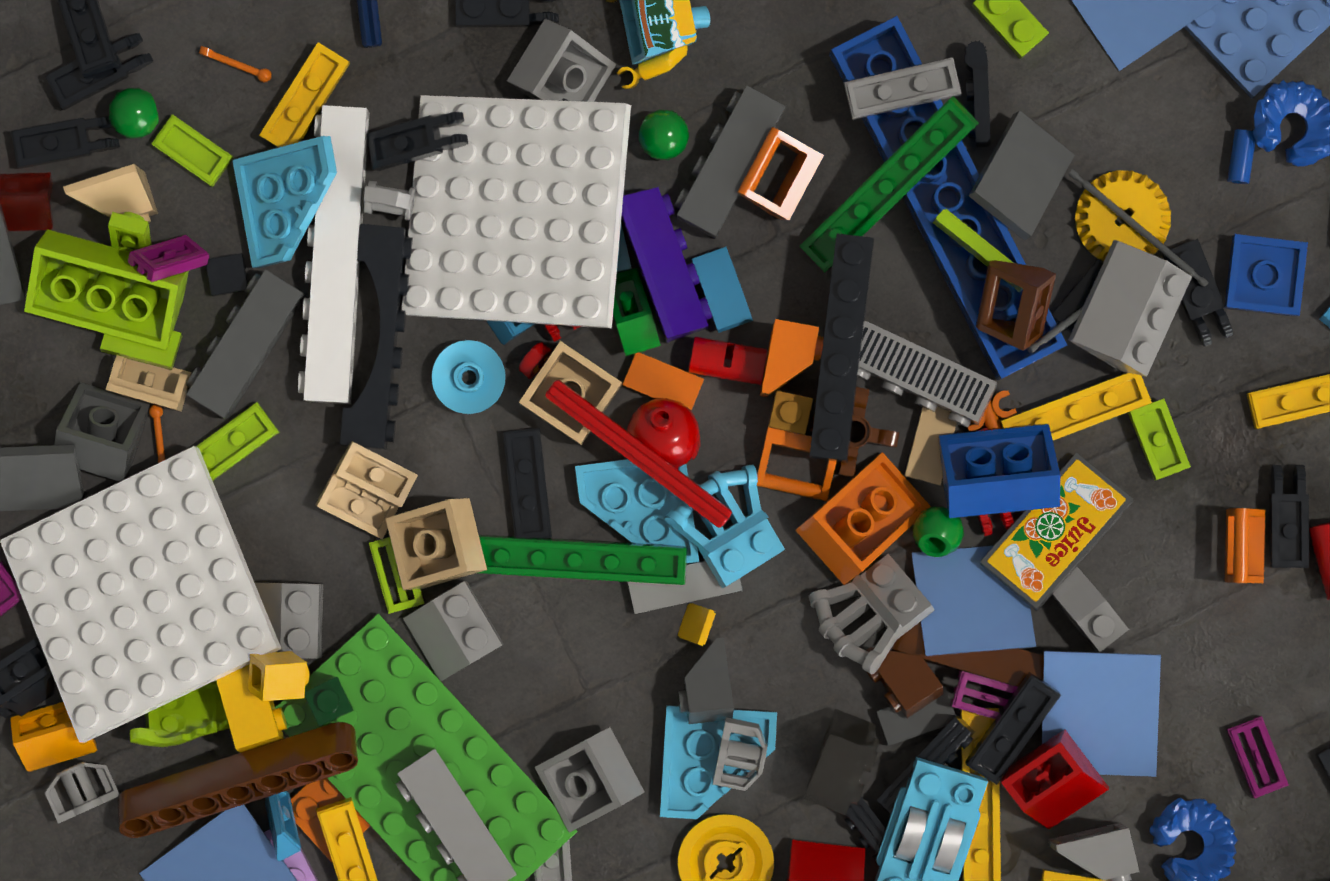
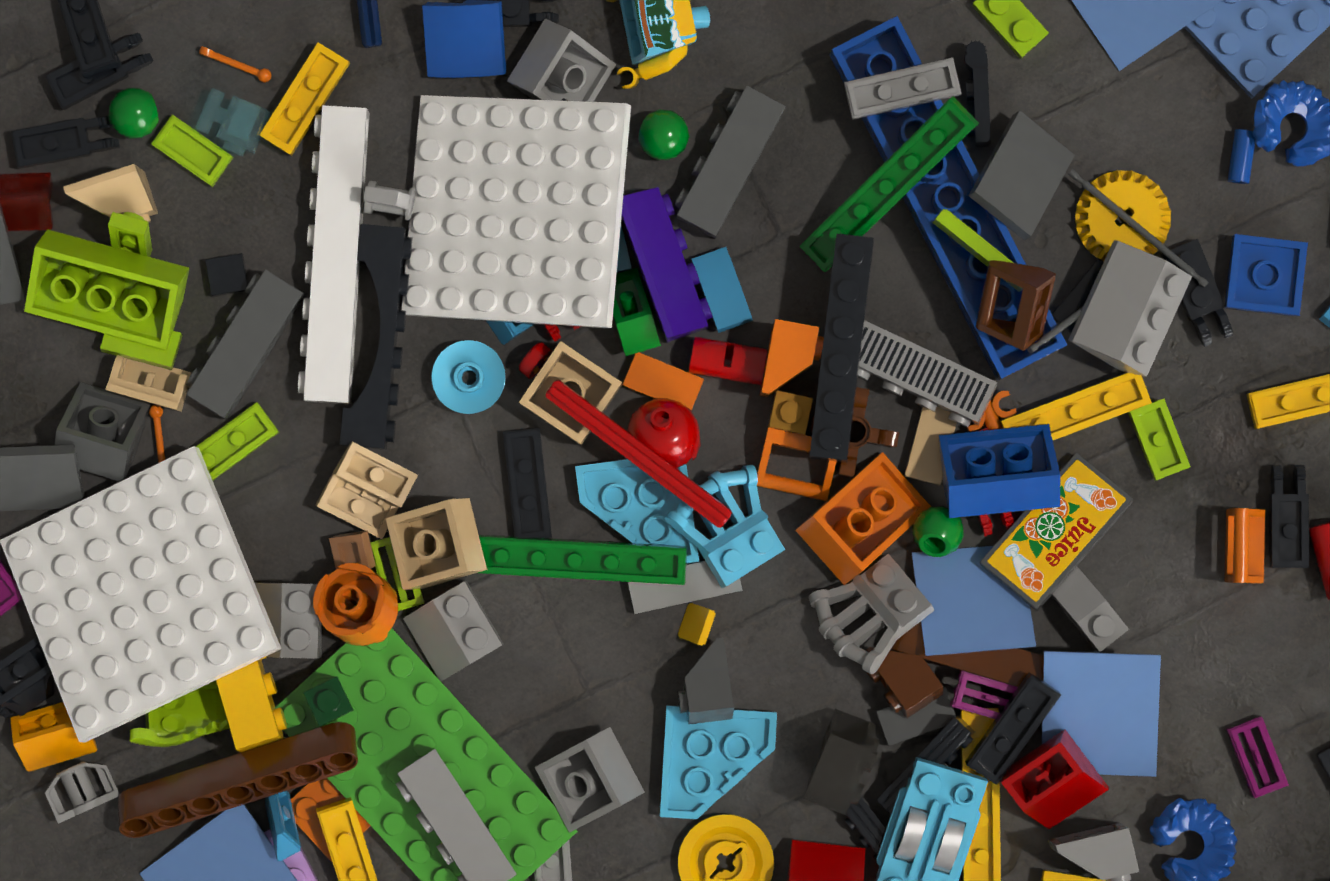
(168, 258): magenta tile -> none
(239, 123): none -> clear light blue brick
(277, 676): yellow brick -> none
(281, 195): medium azure plate -> none
(352, 548): none -> medium nougat plate
(374, 601): none -> orange brick
(413, 140): black hinge -> none
(464, 39): none -> blue slope
(740, 755): light grey piece -> none
(794, 182): orange tile -> none

